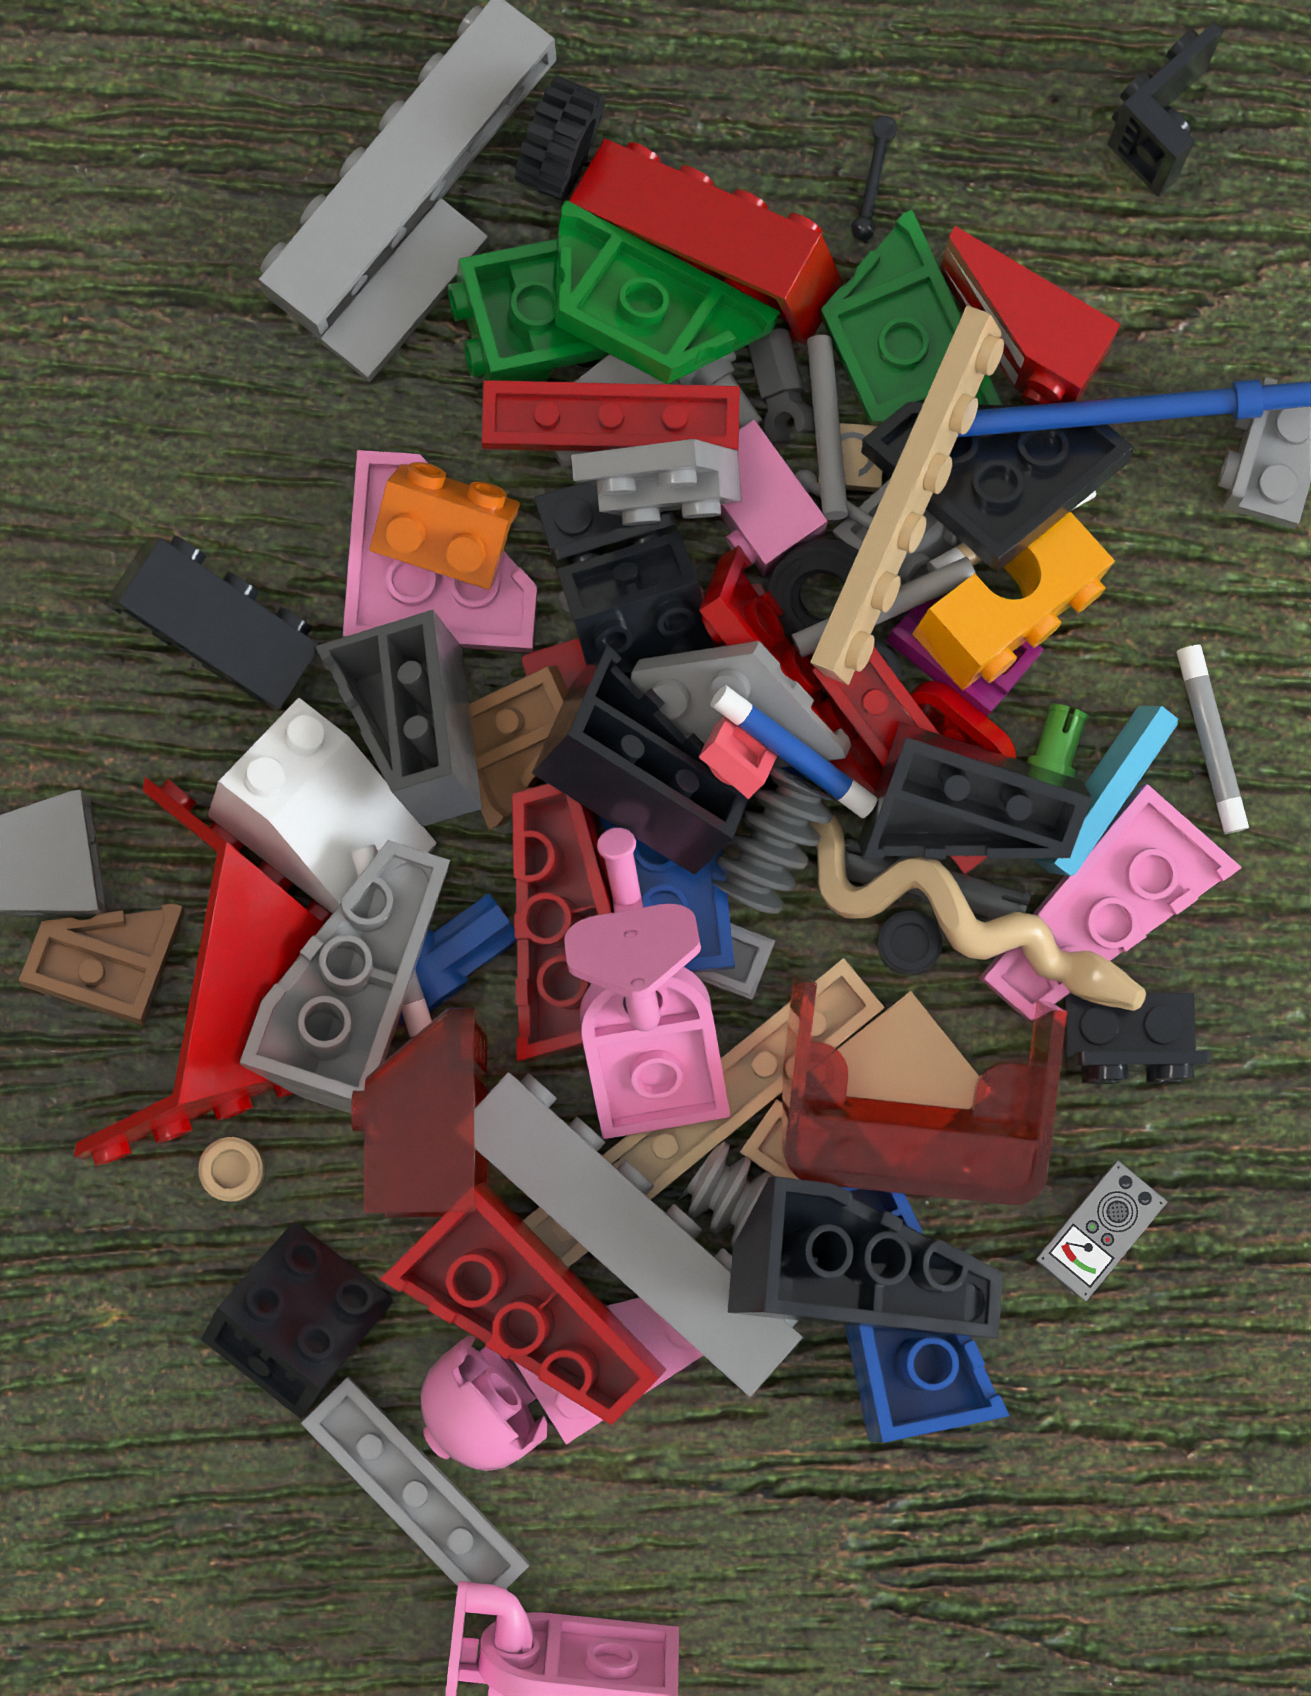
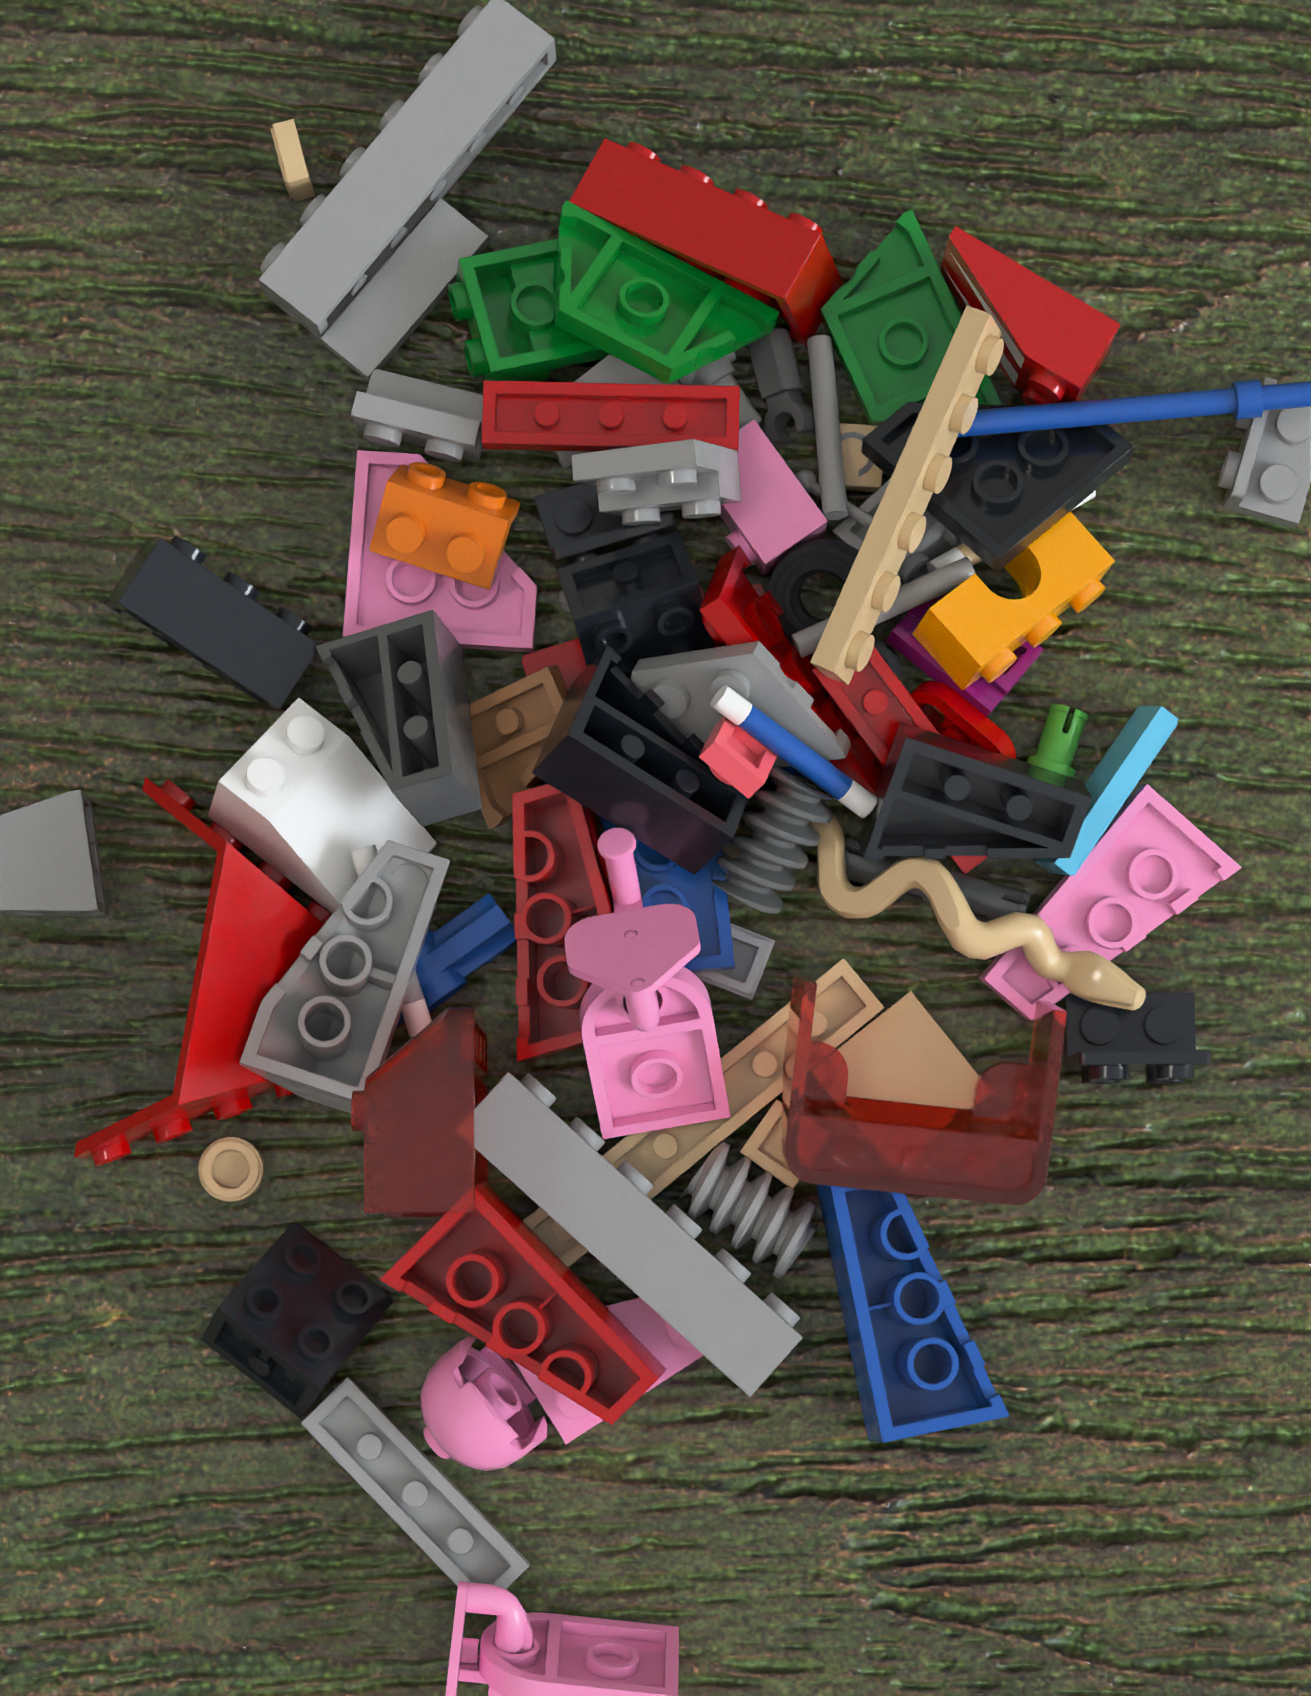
(104, 960): medium nougat wing -> none
(292, 160): none -> tan tile
(421, 414): none -> light grey bracket
(559, 138): black tyre -> none
(837, 1261): black wedge -> none
(883, 131): black hinge -> none
(909, 943): black tile -> none
(1100, 1230): tile -> none
(1147, 130): black bracket -> none
(1212, 739): light grey bar -> none

